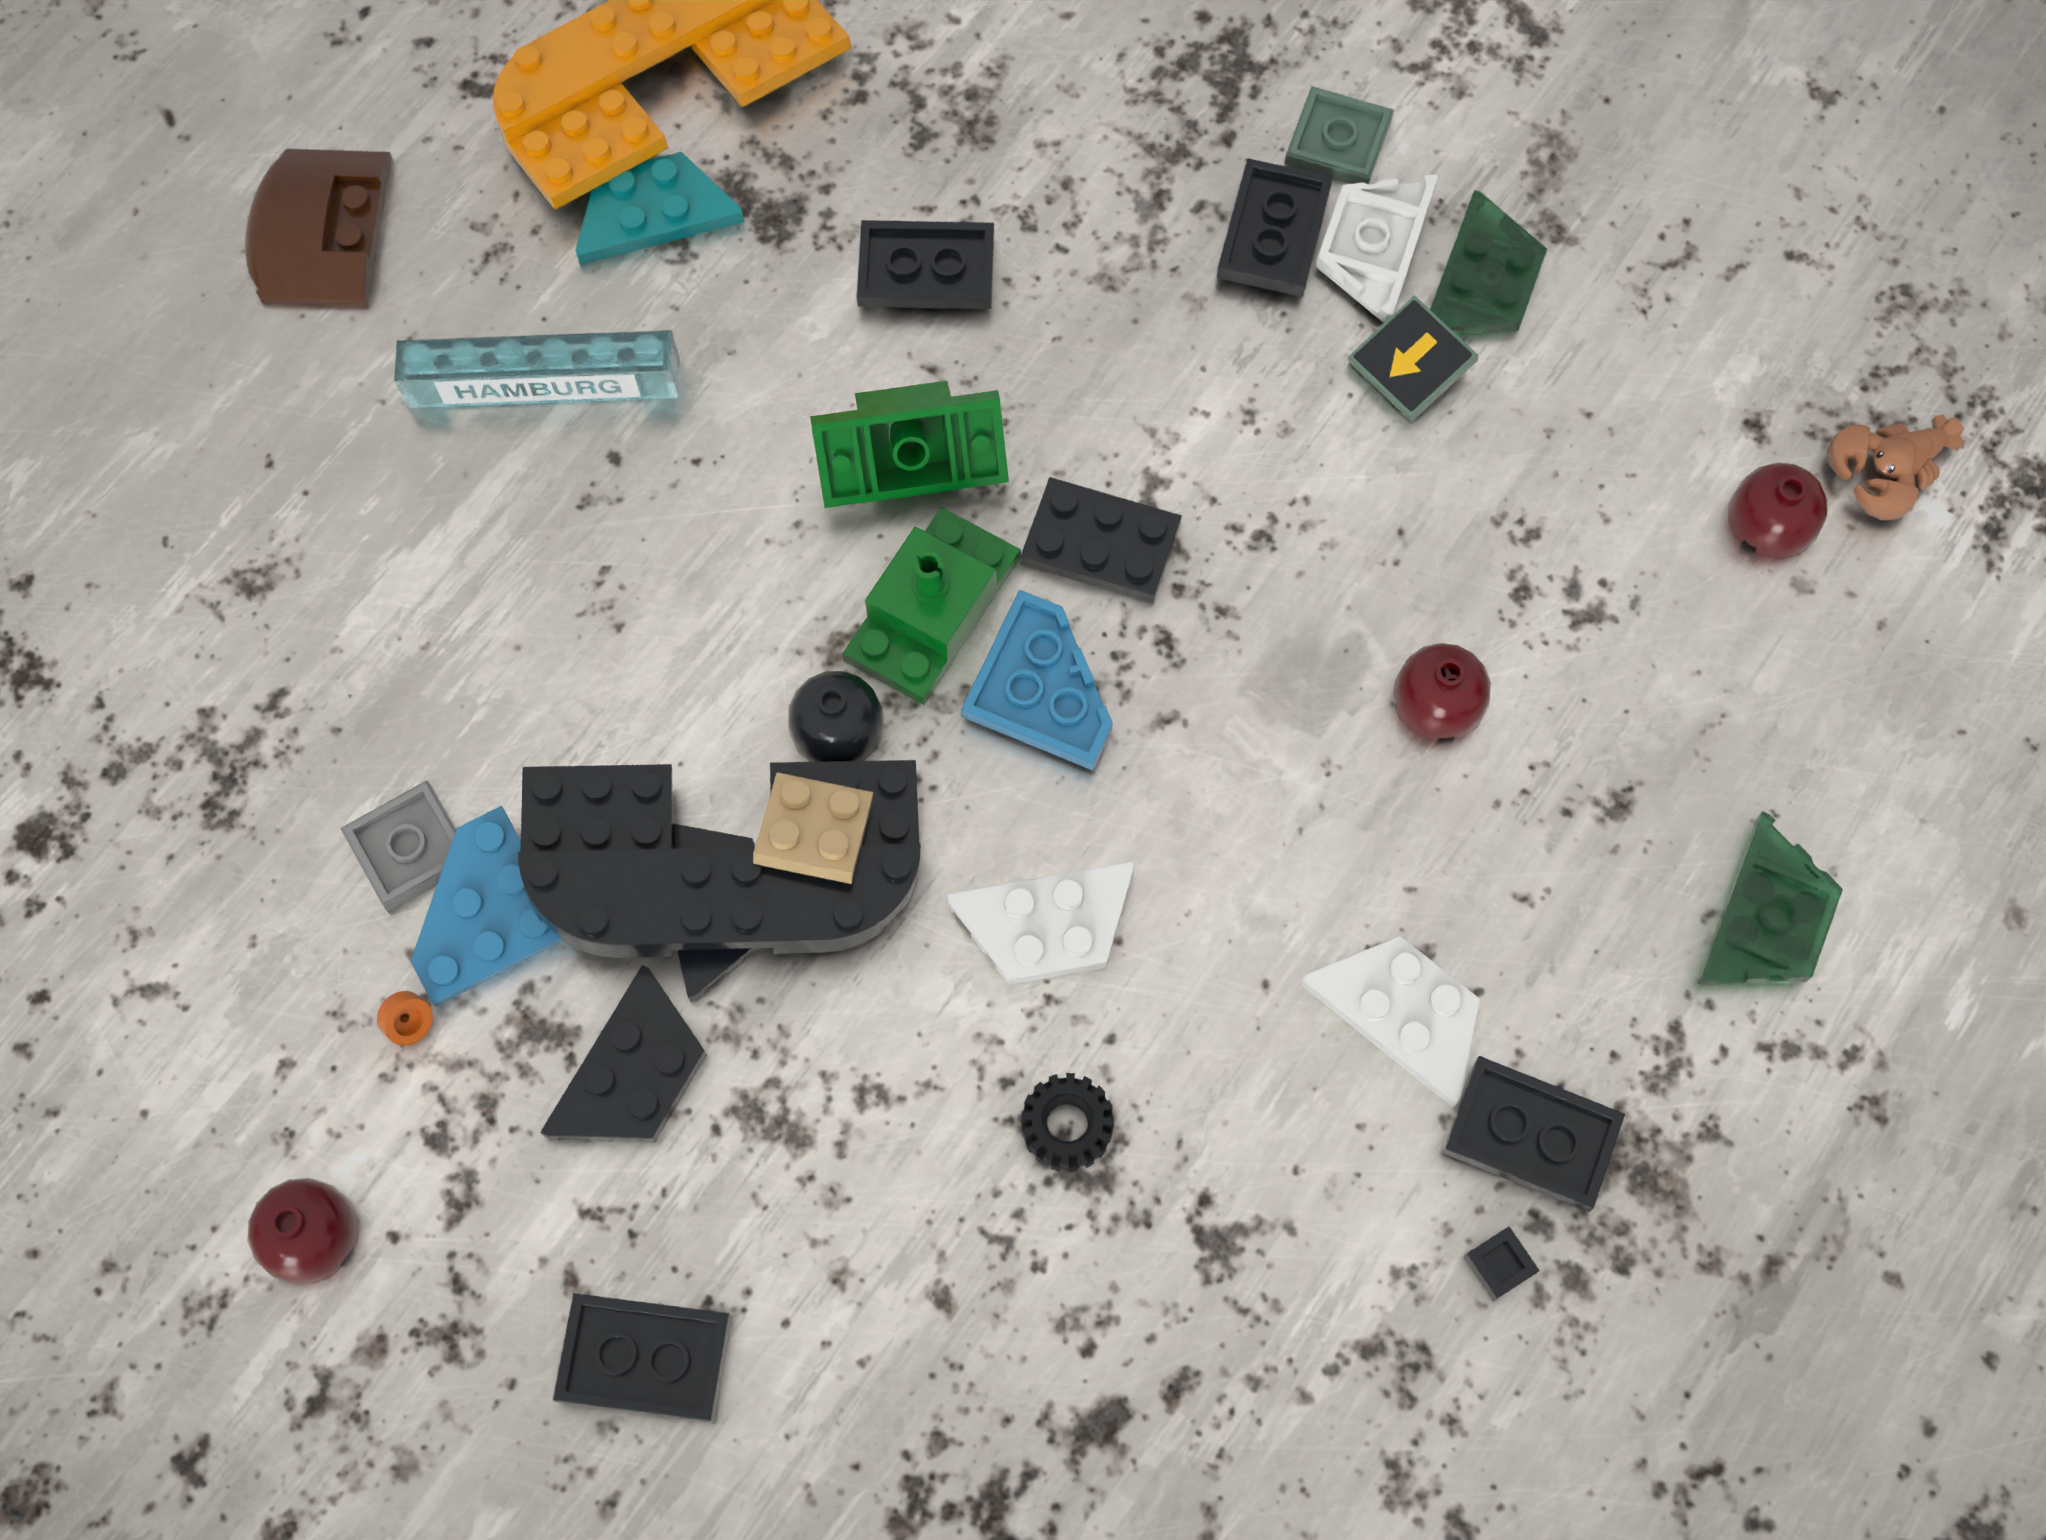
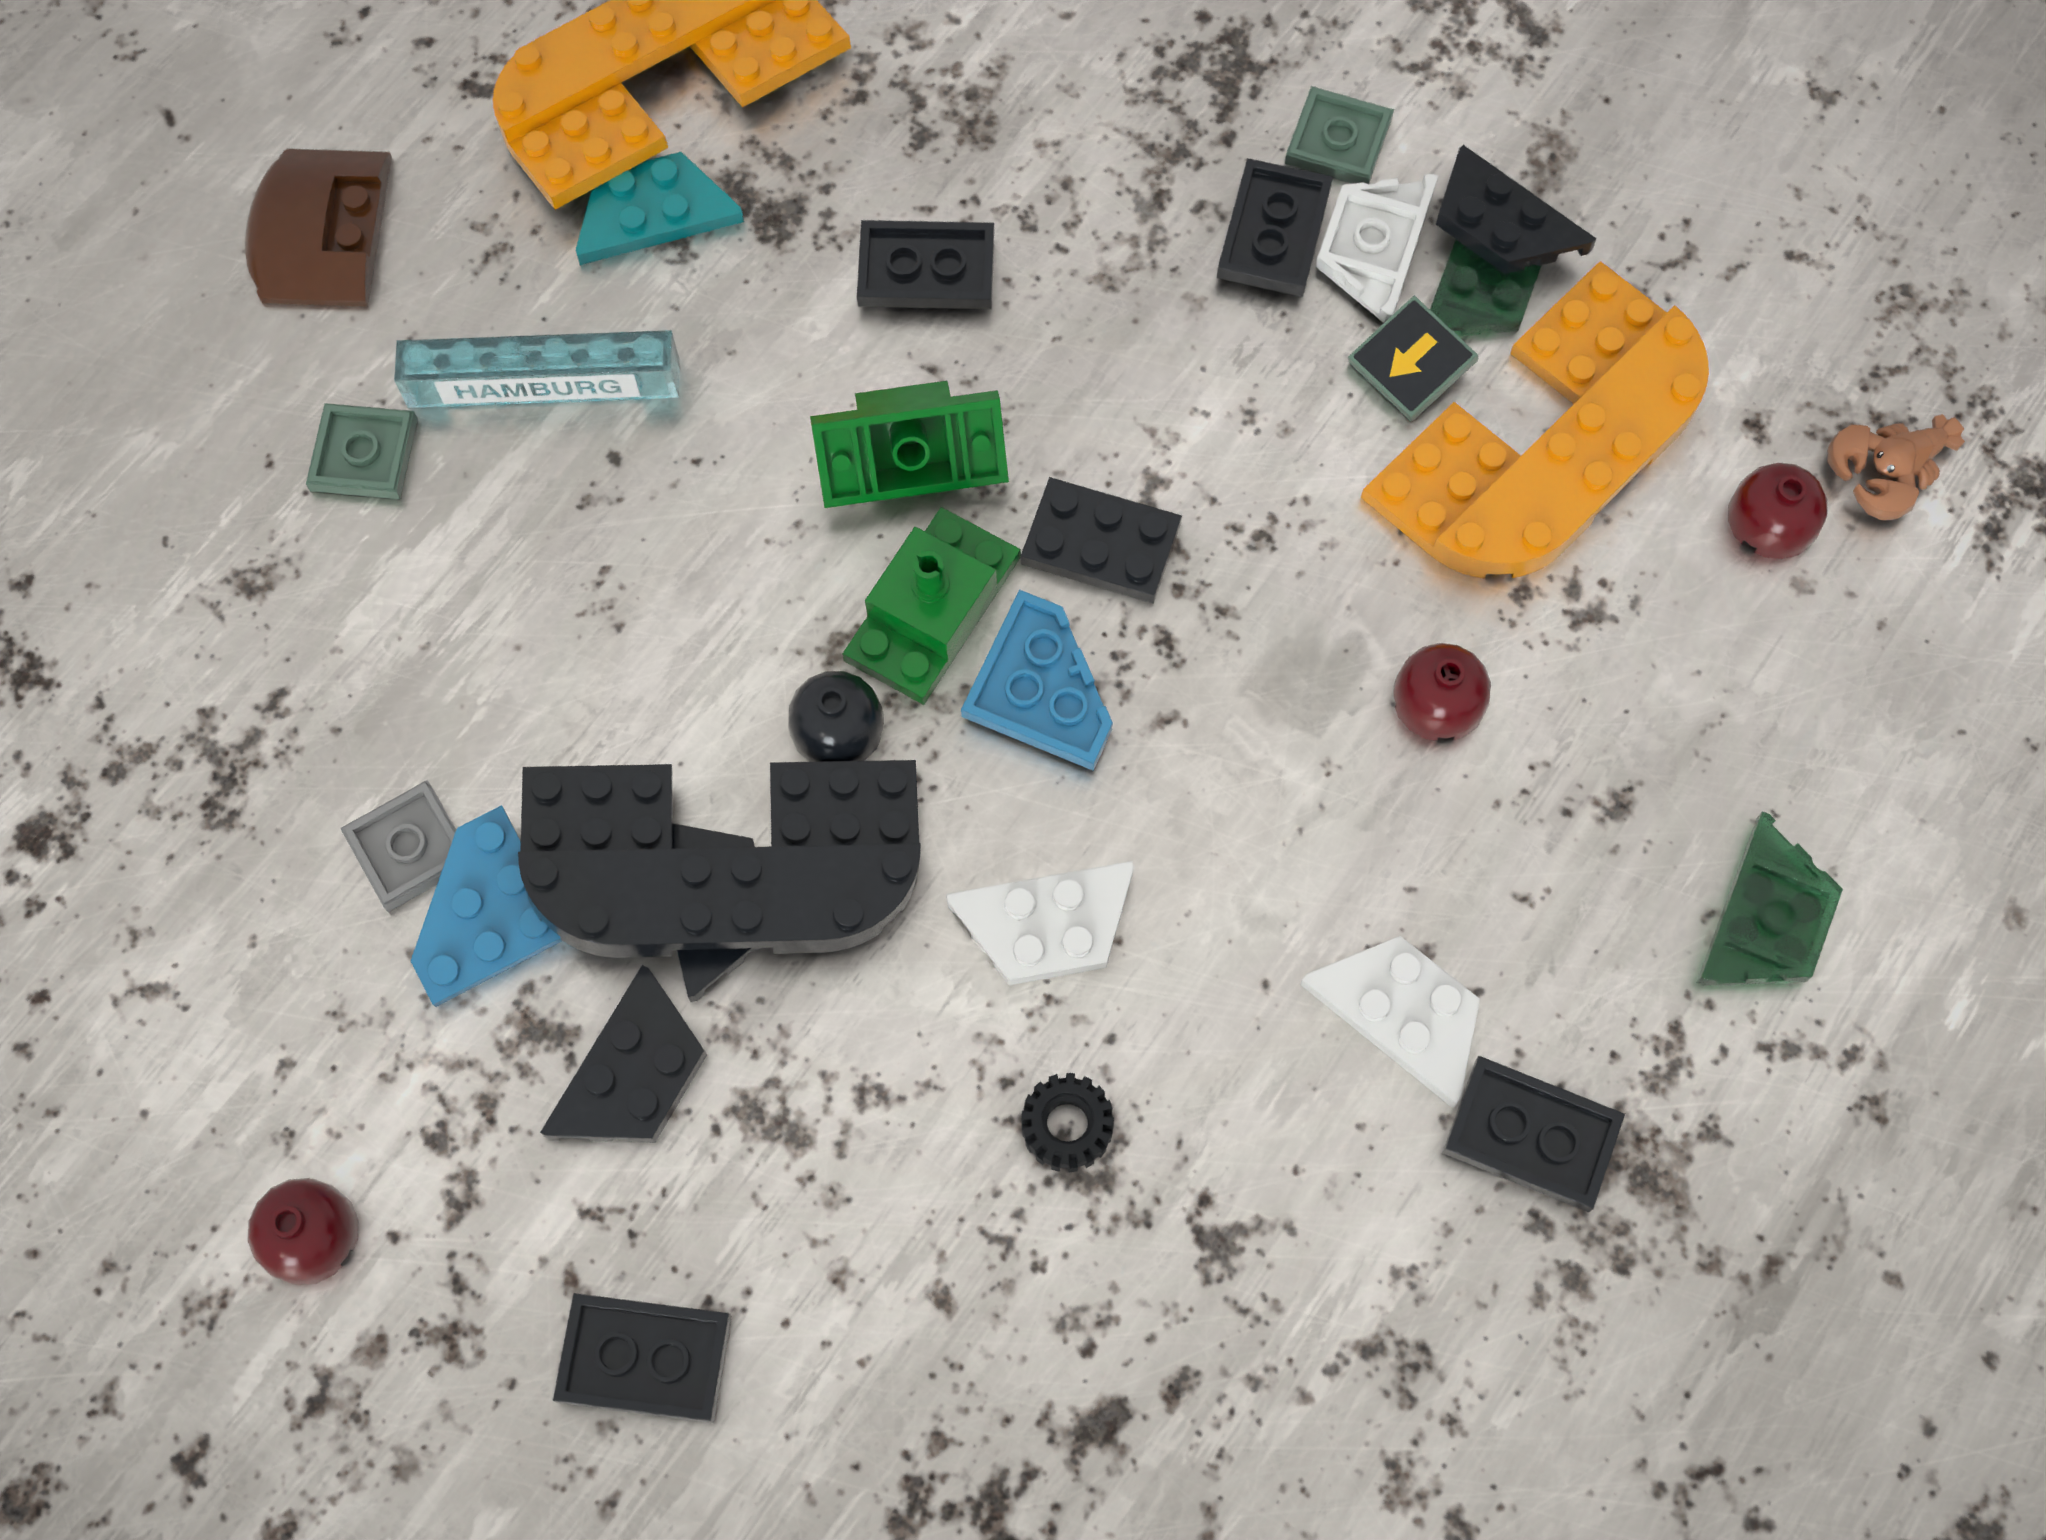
(362, 451): none -> sand green tile
(404, 1018): orange tile -> none
(813, 828): tan plate -> none
(1501, 1263): black tile -> none
(1505, 219): none -> black wing
(1632, 393): none -> light orange plate

